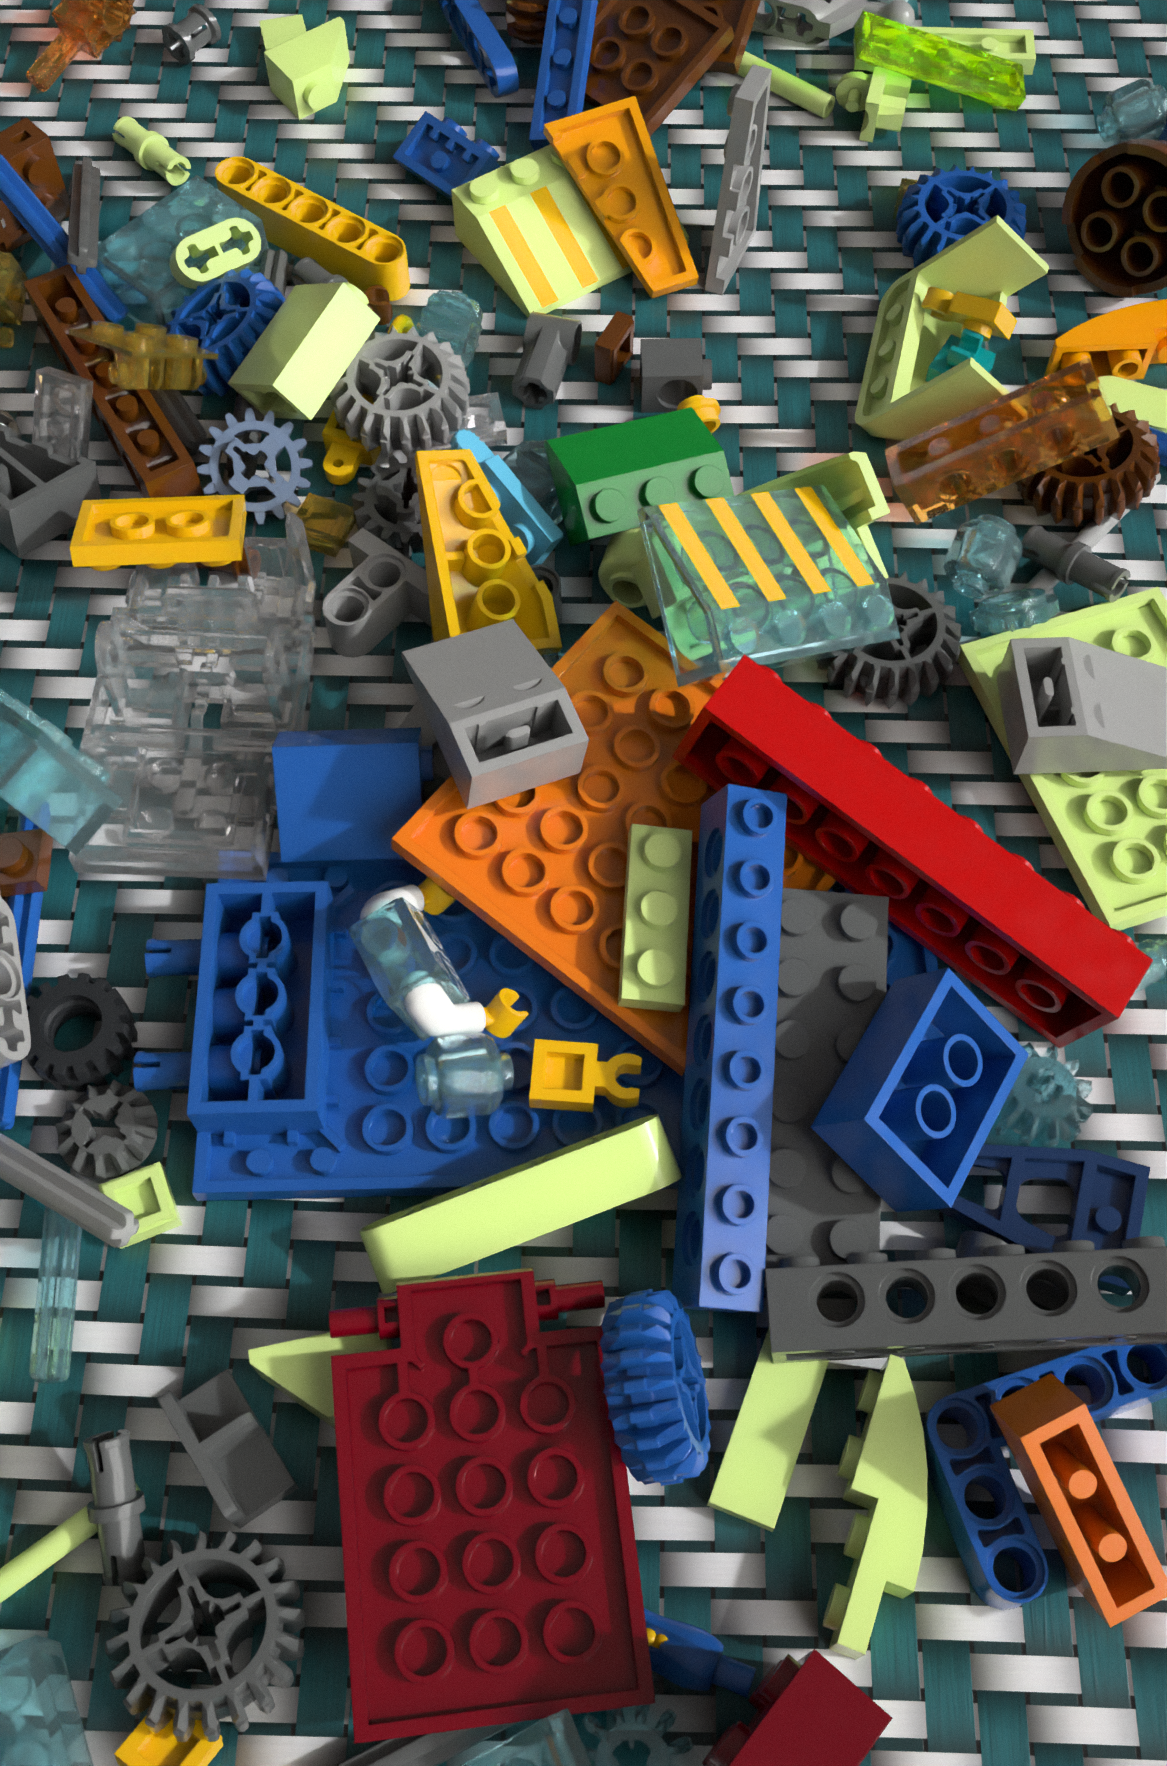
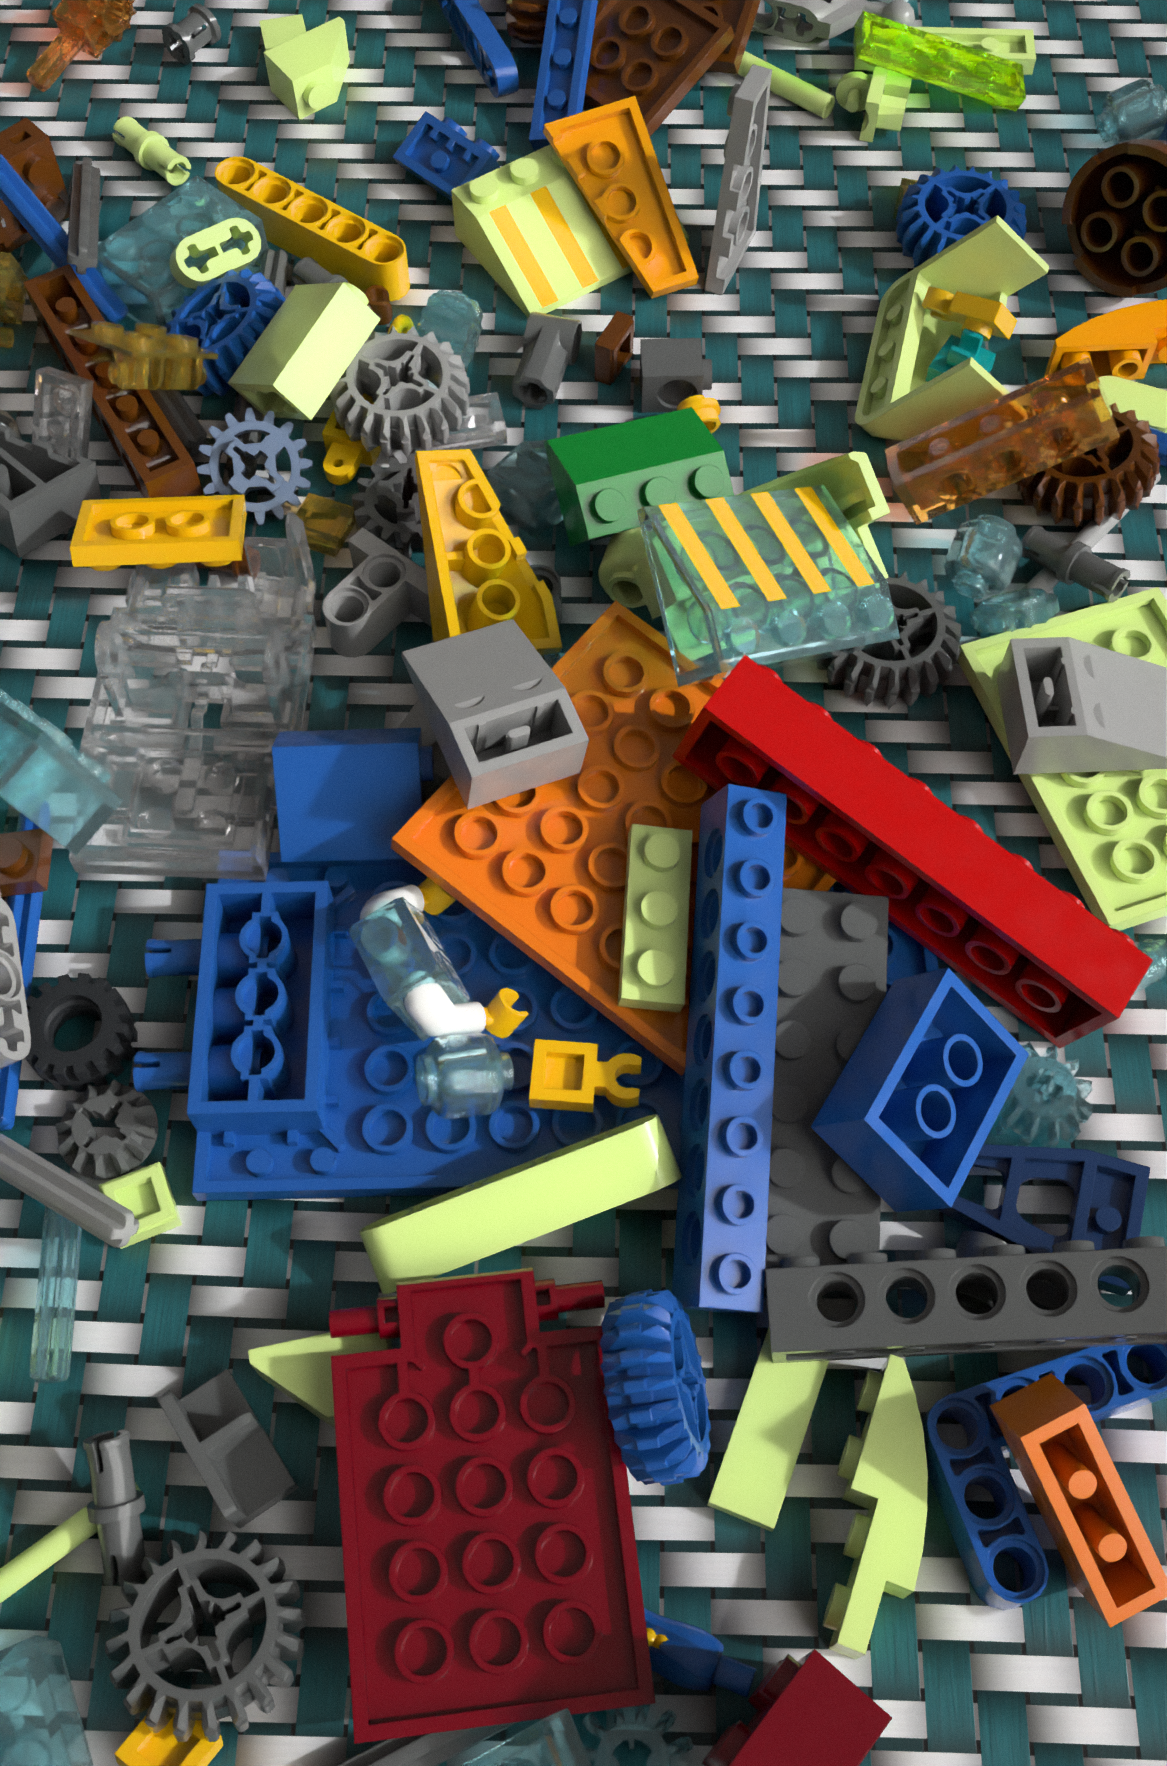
(517, 506): medium azure hinge -> none

